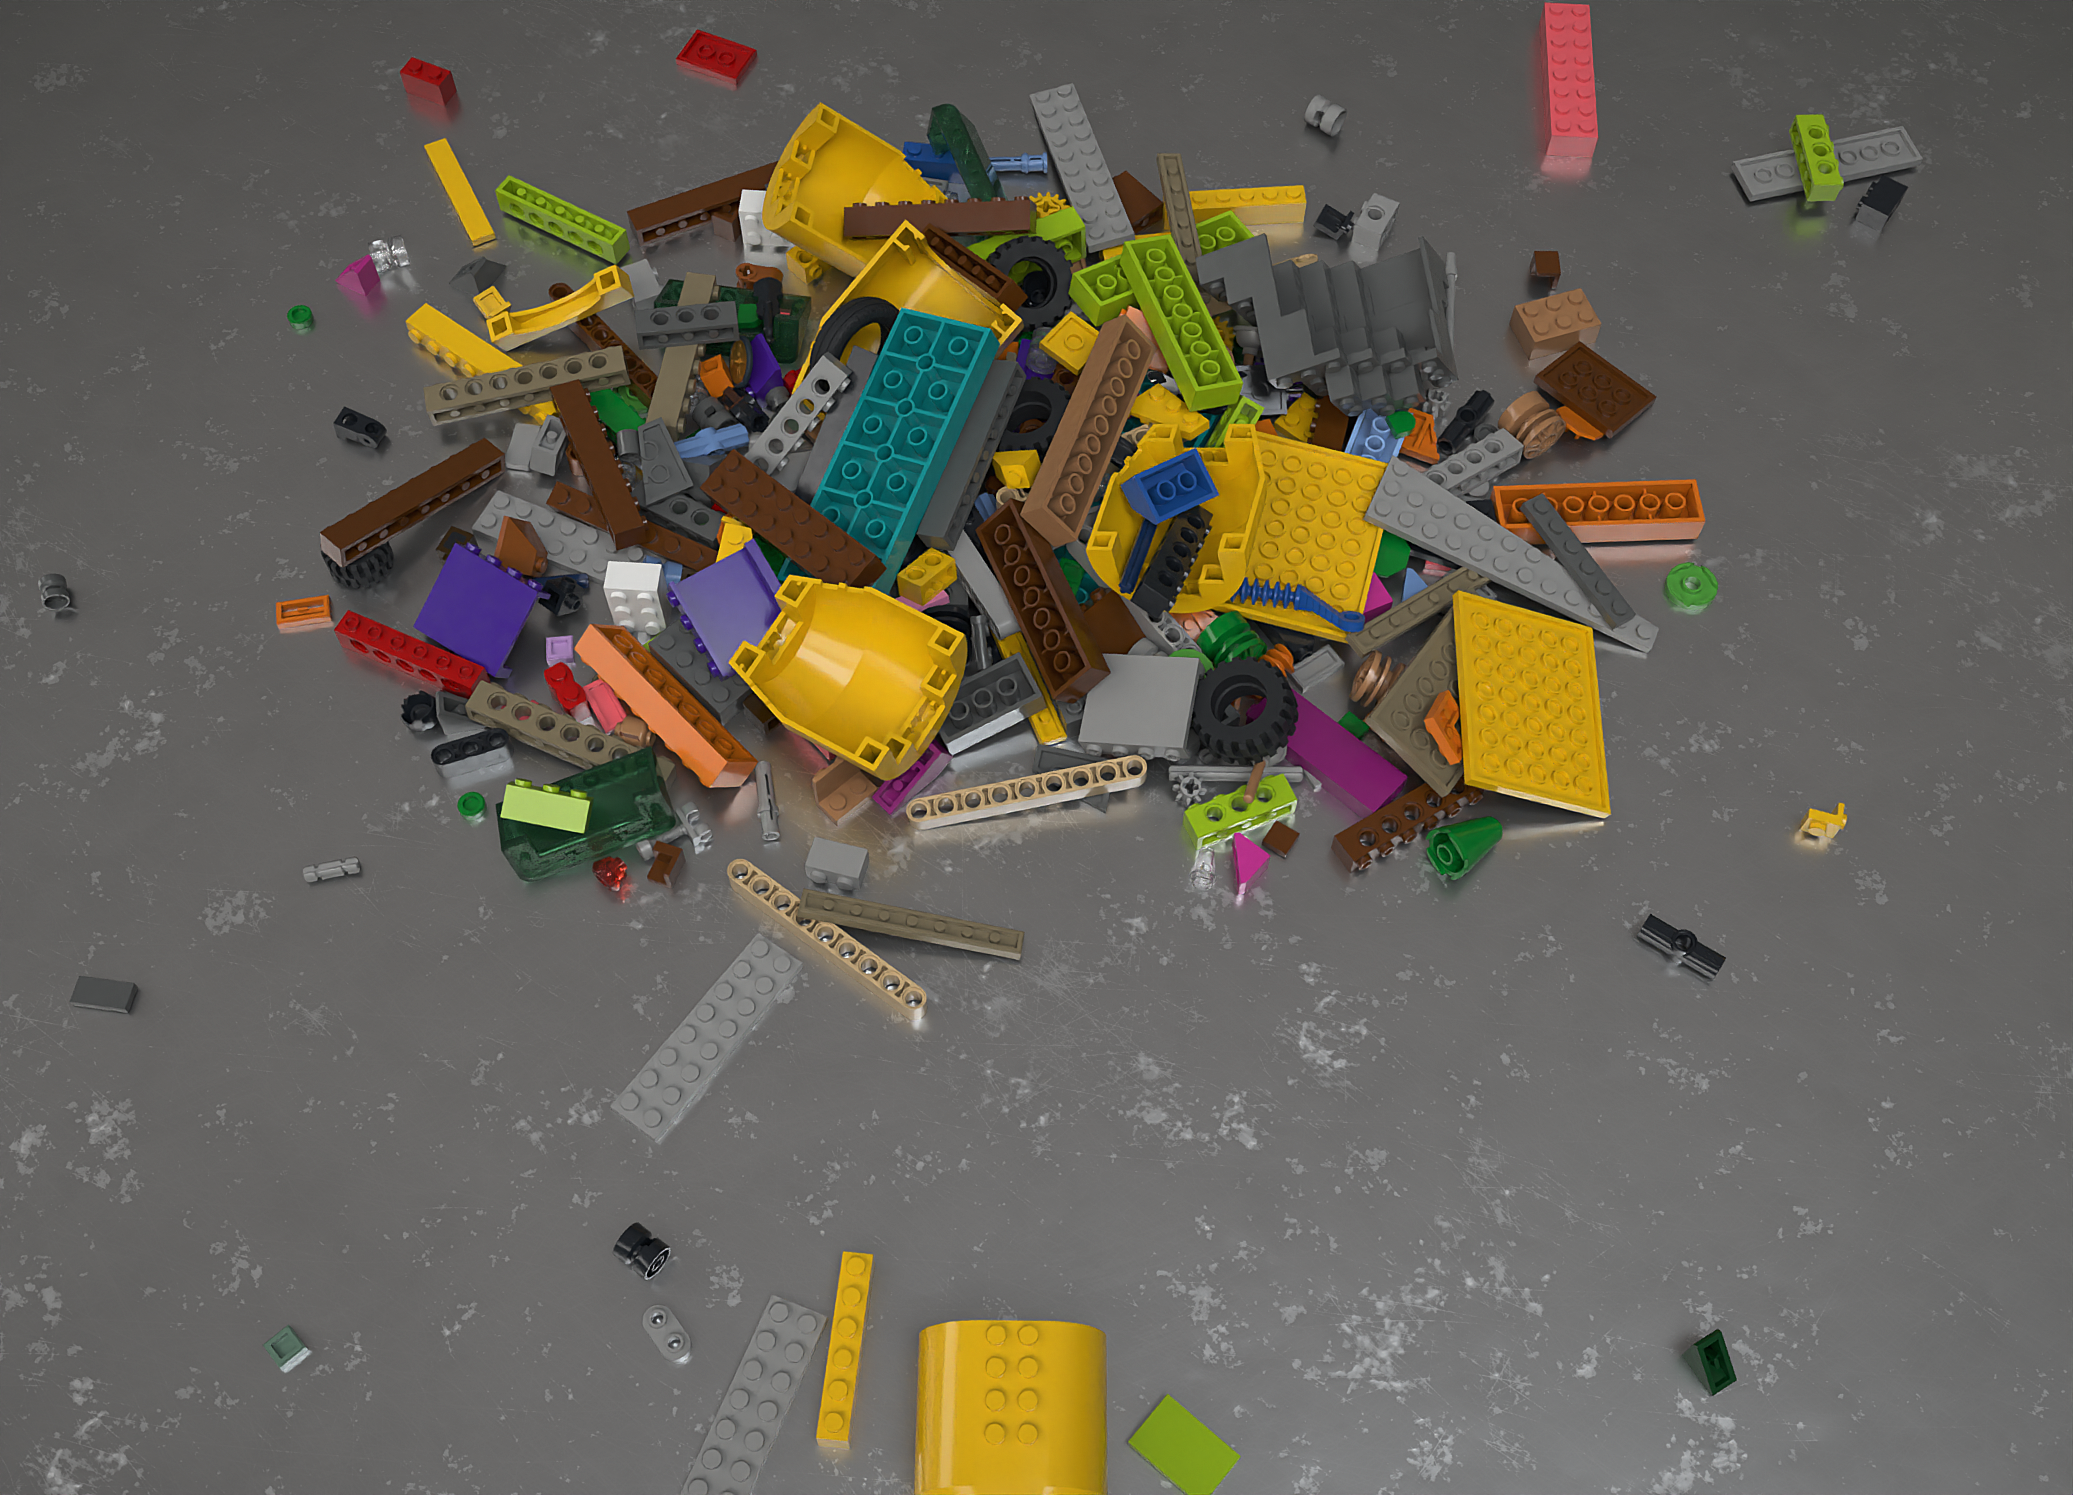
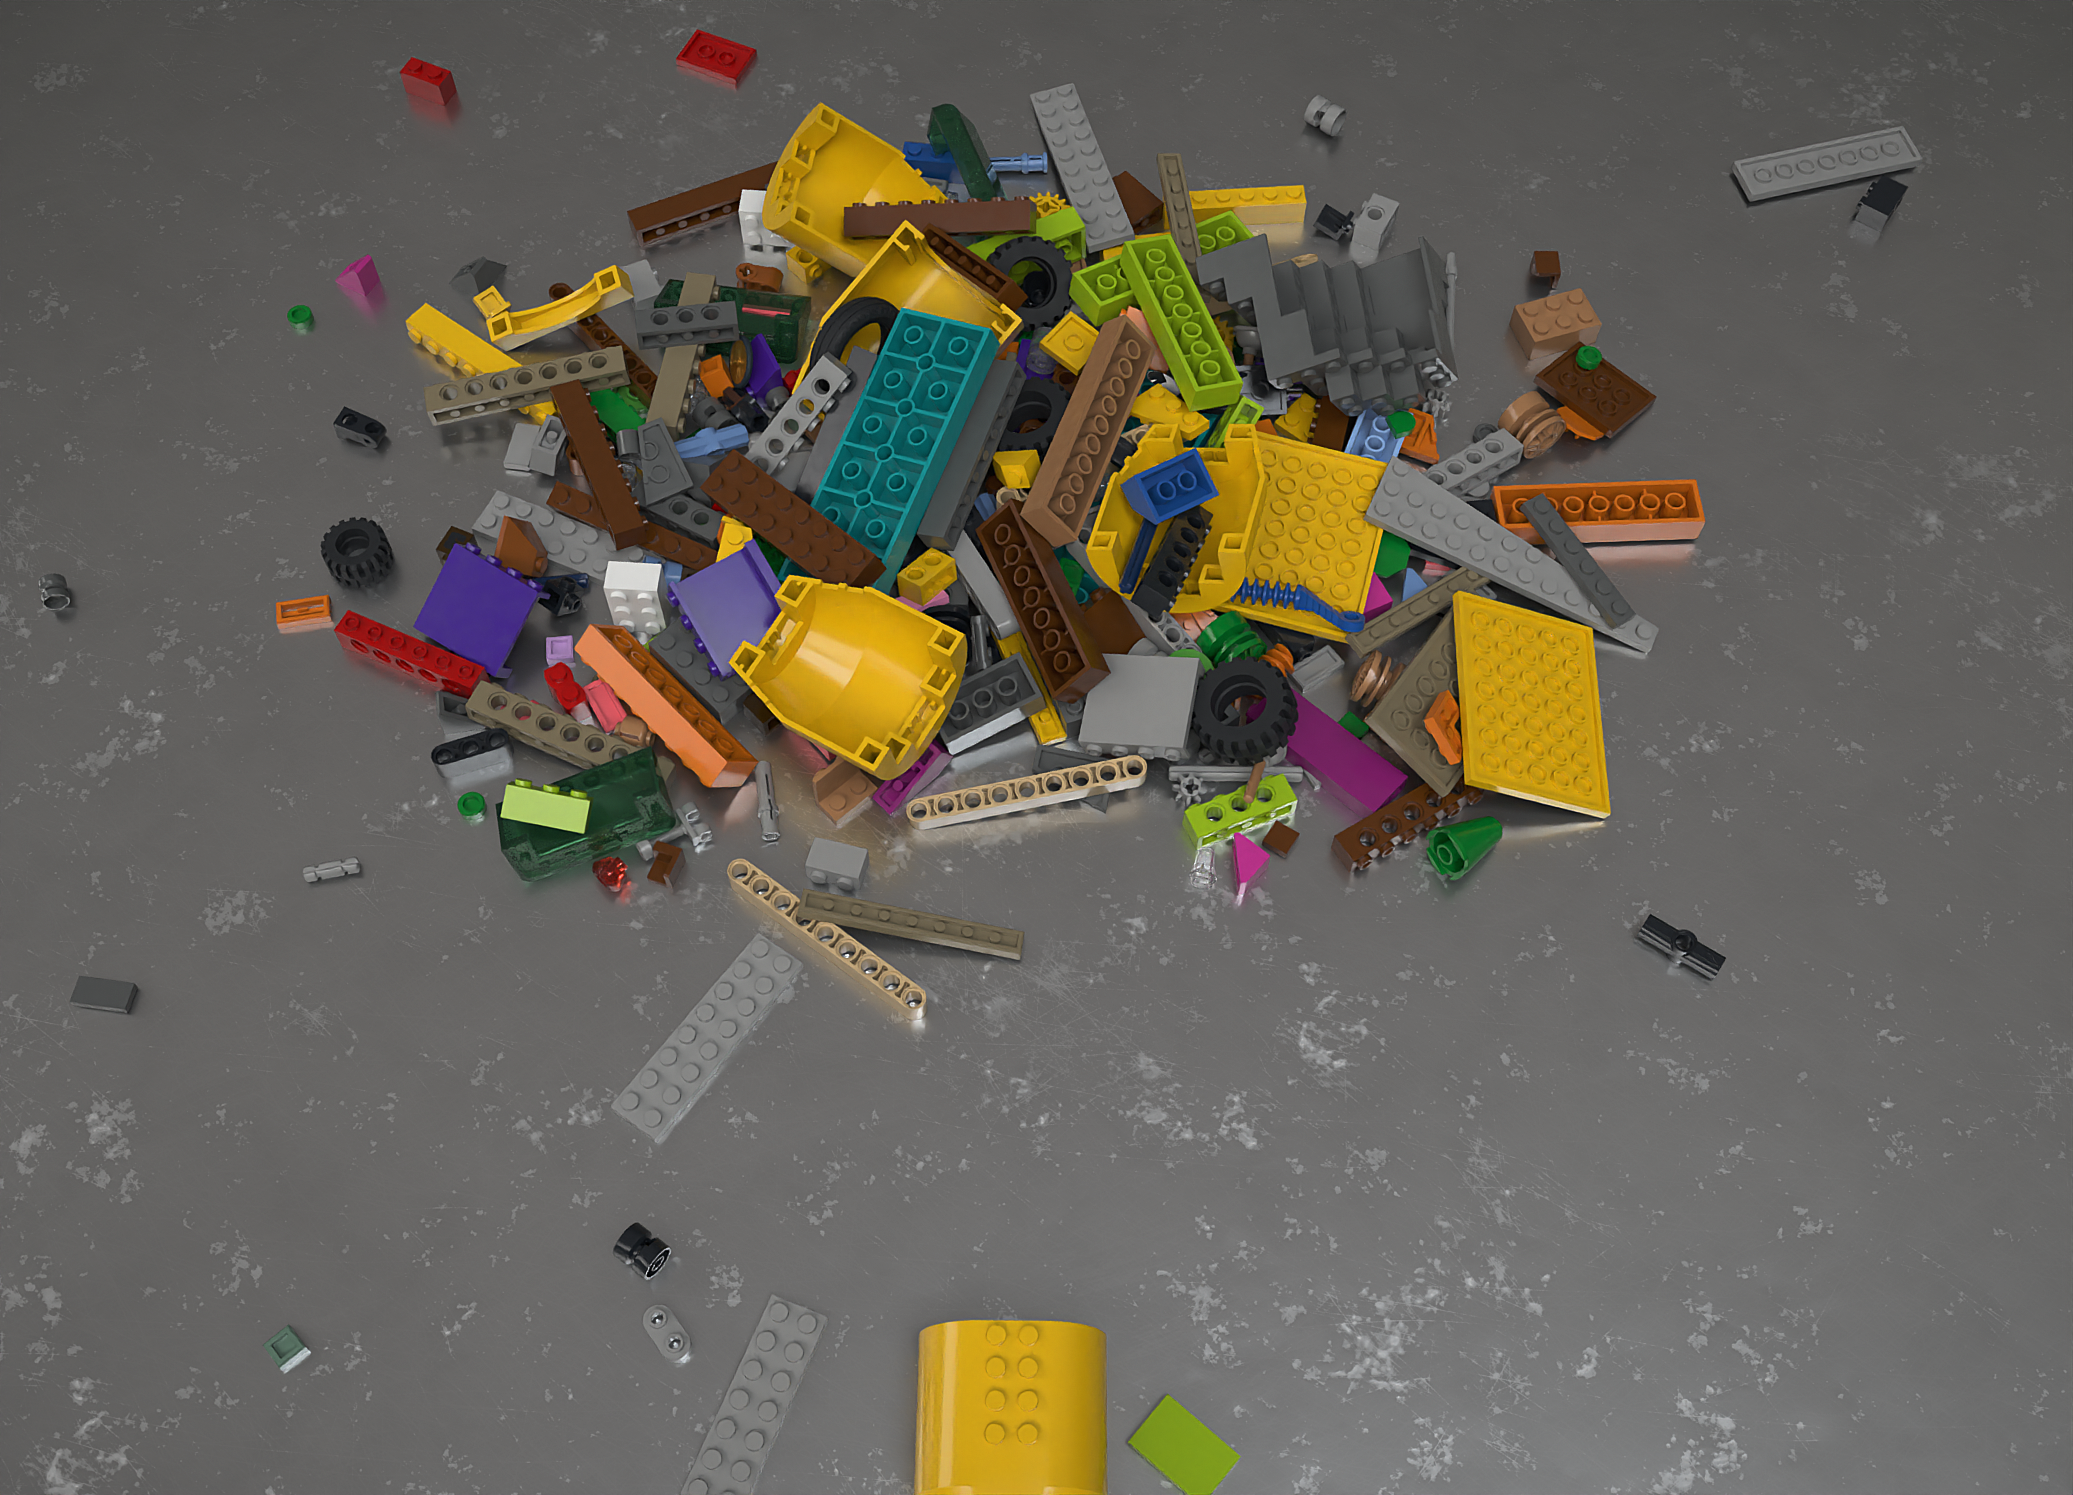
(389, 253): clear wheel -> none
(412, 502): reddish brown brick -> none
(419, 711): black hair -> none
(459, 192): yellow tile -> none
(562, 219): lime brick -> none
(727, 225): reddish brown panel -> none
(747, 316): green tile -> none
(768, 292): black piece -> none
(845, 1350): yellow brick -> none
(1465, 421): black piece -> none
(1568, 80): coral brick -> none
(1588, 357): none -> green tile
(1688, 598): bright green tile -> none
(1711, 1362): dark green slope -> none
(1815, 157): lime brick -> none
(1823, 823): yellow bracket -> none

